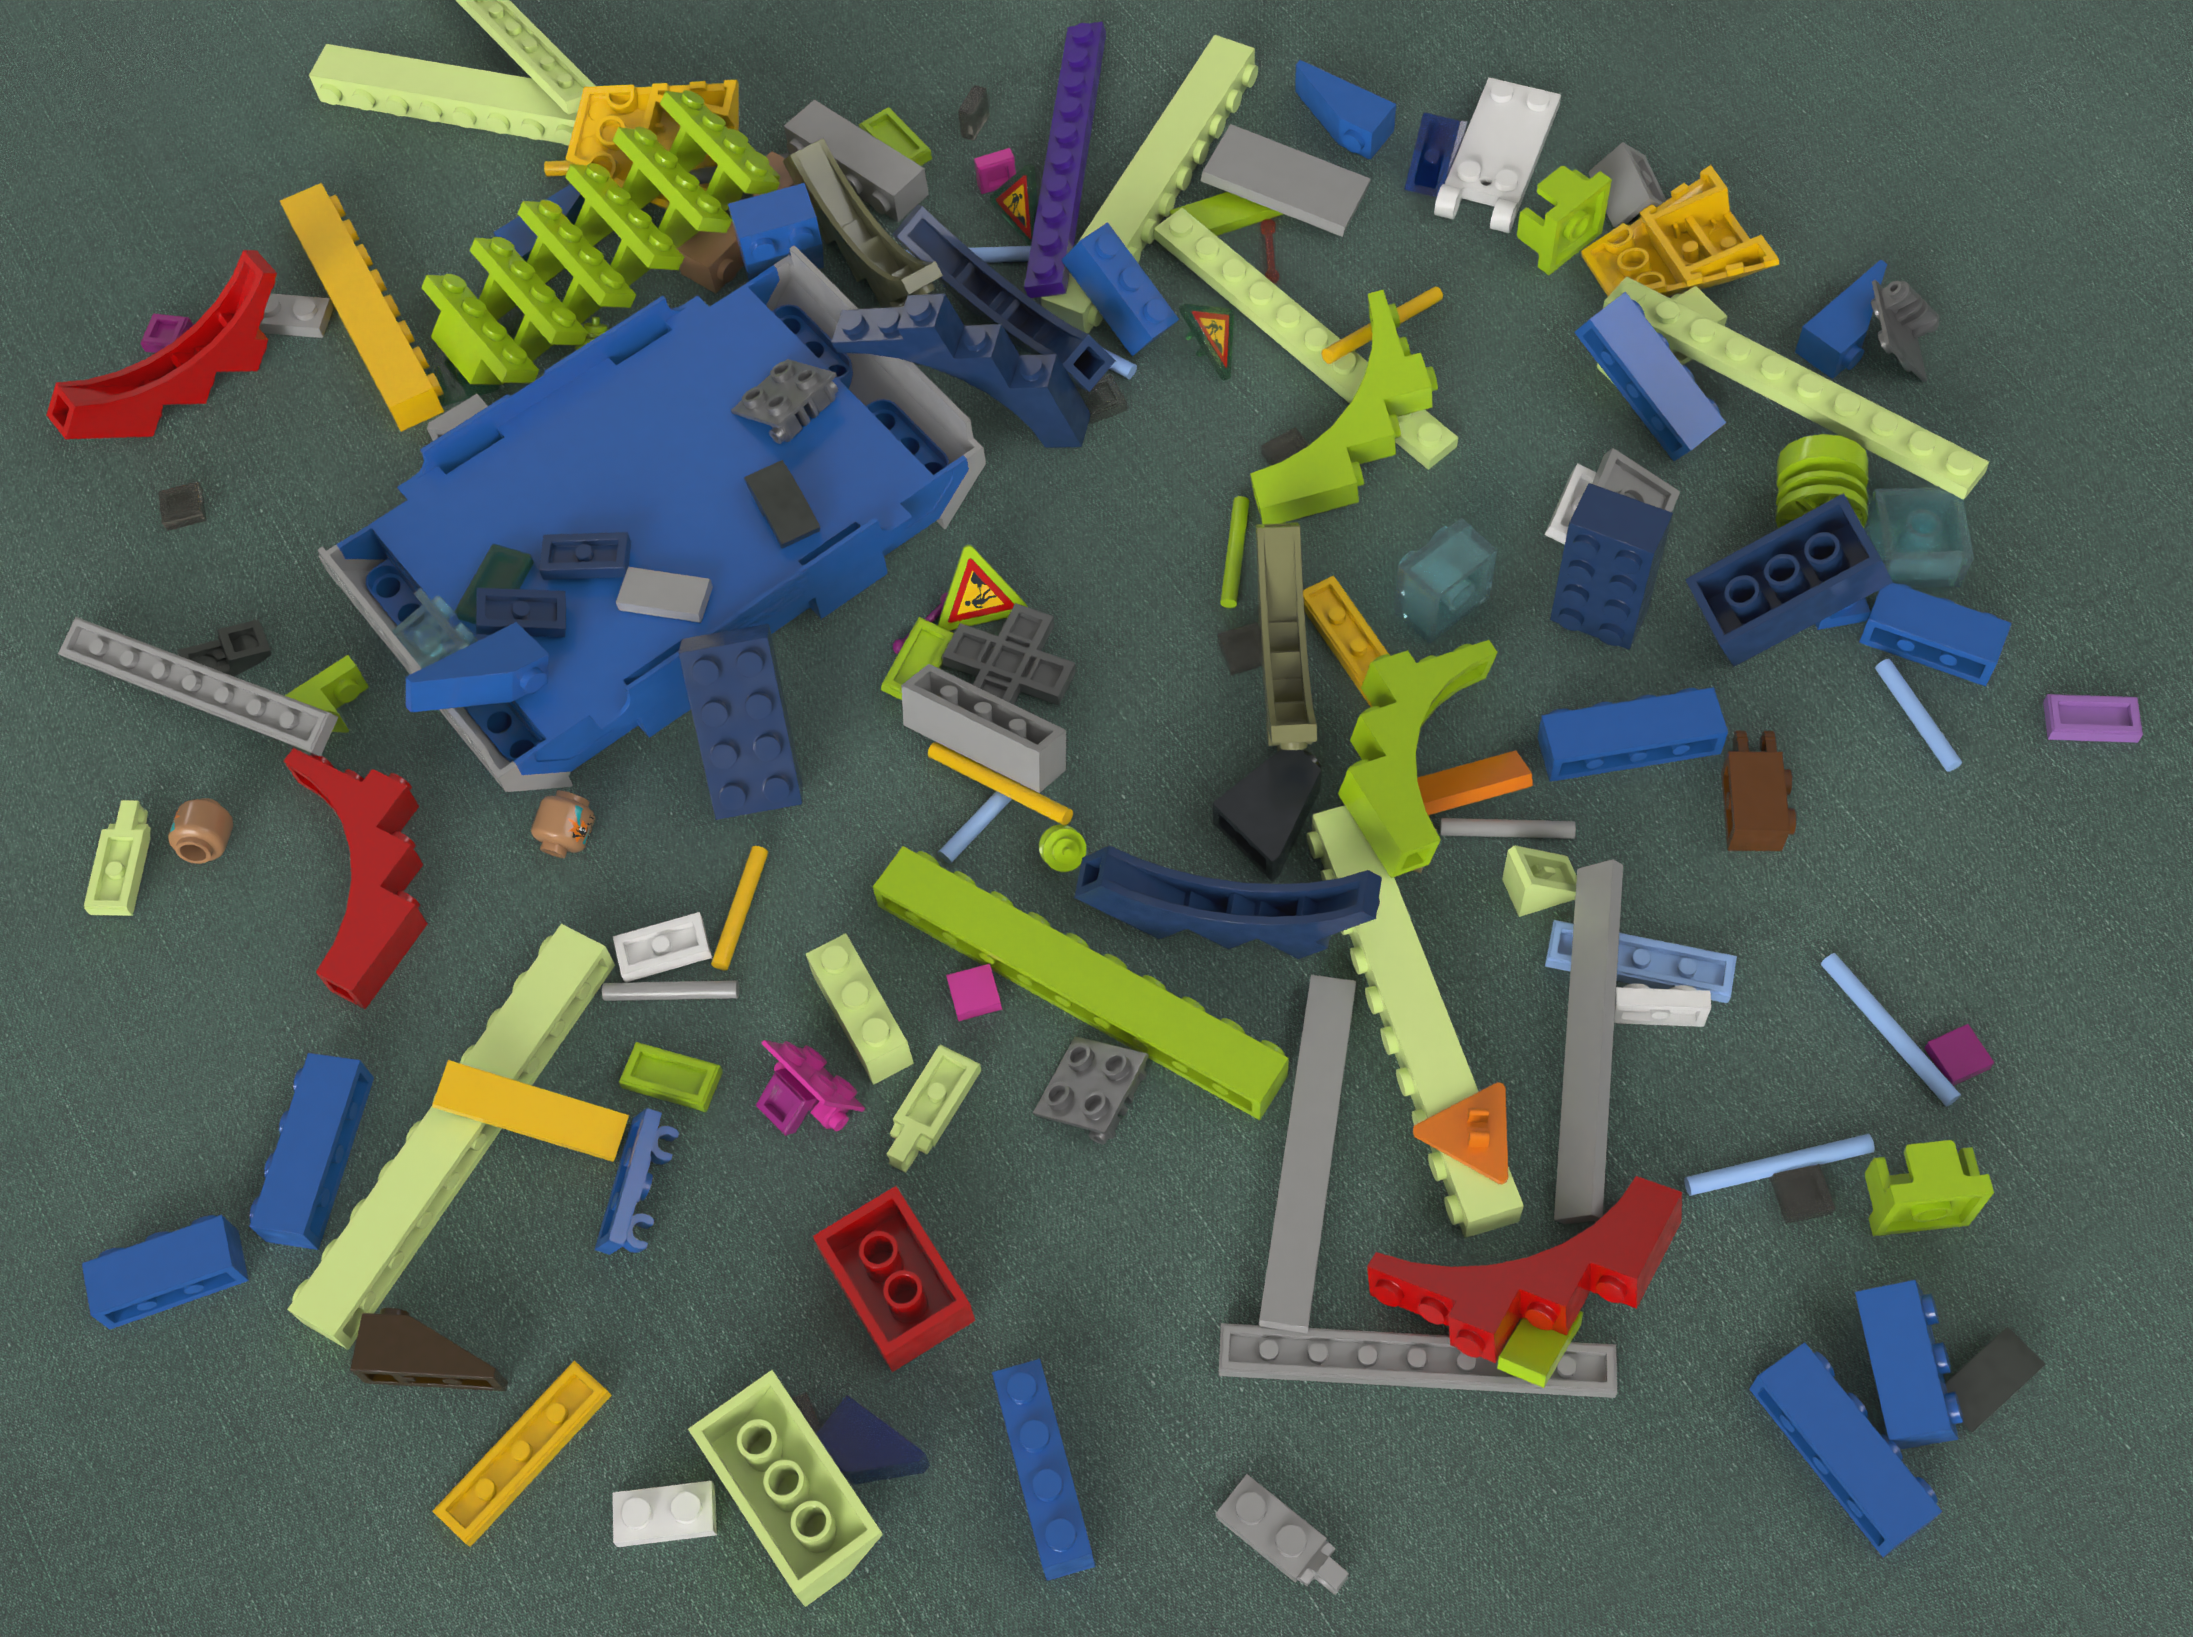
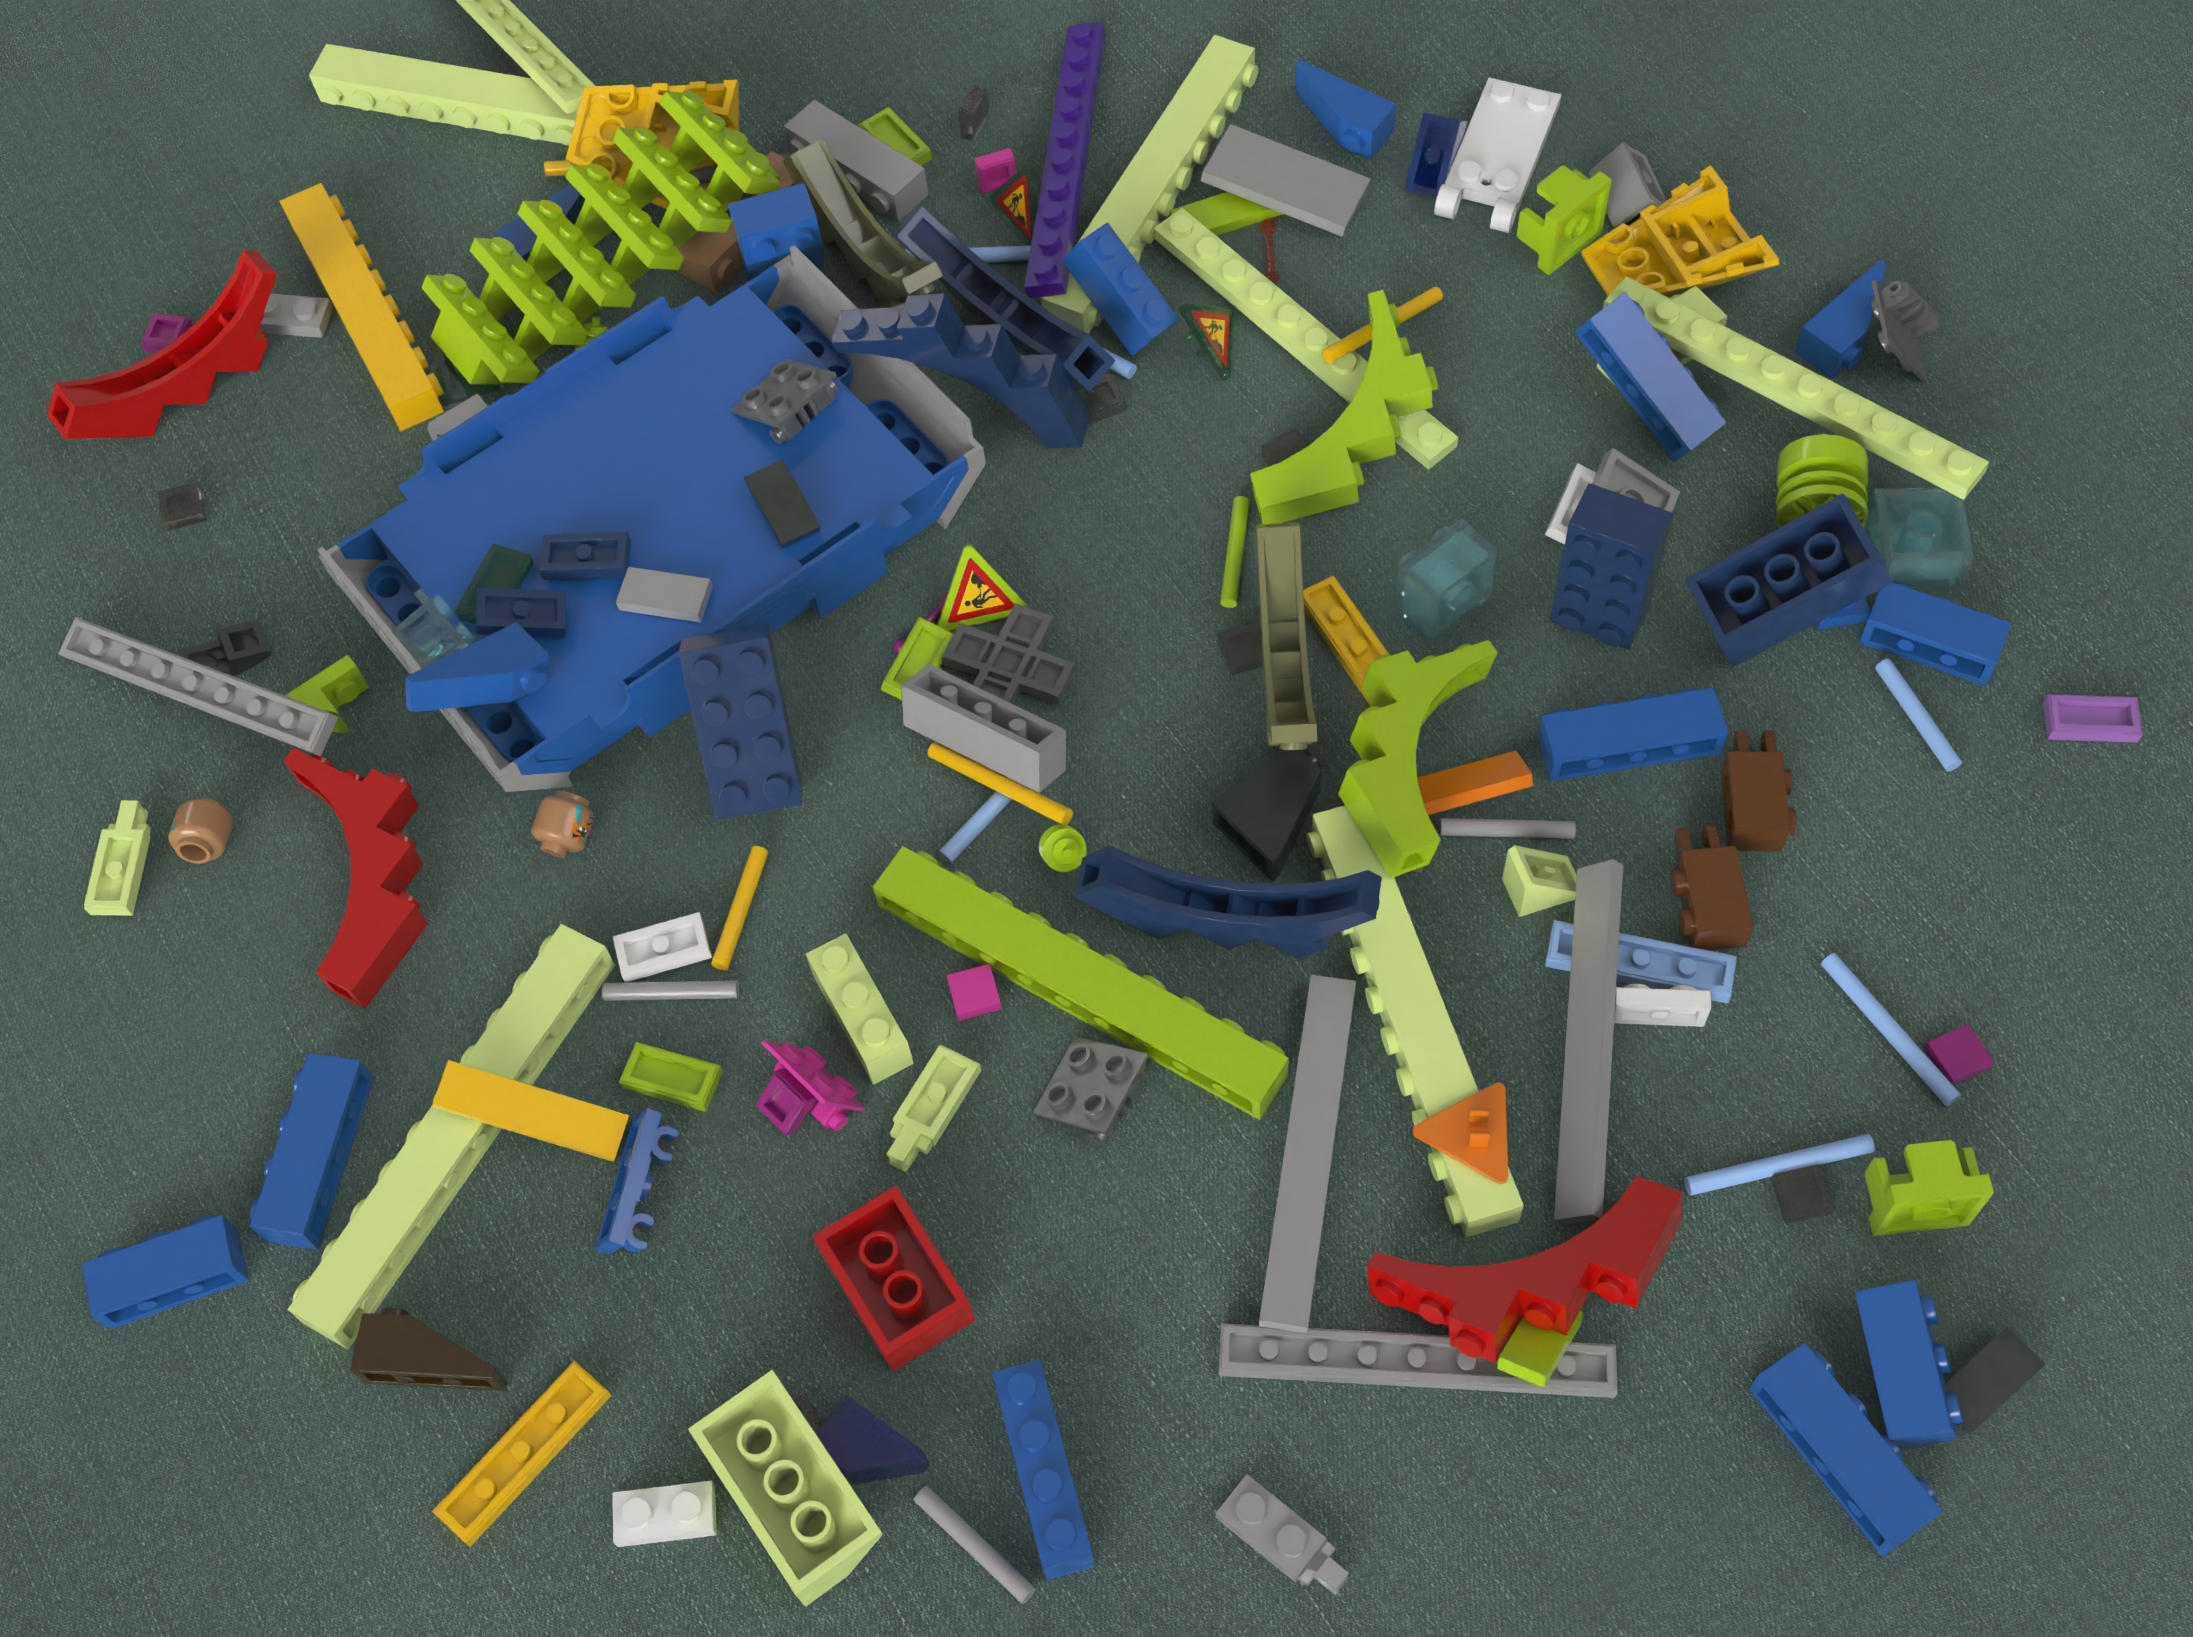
(975, 1544): none -> light grey bar
(1711, 892): none -> reddish brown hinge

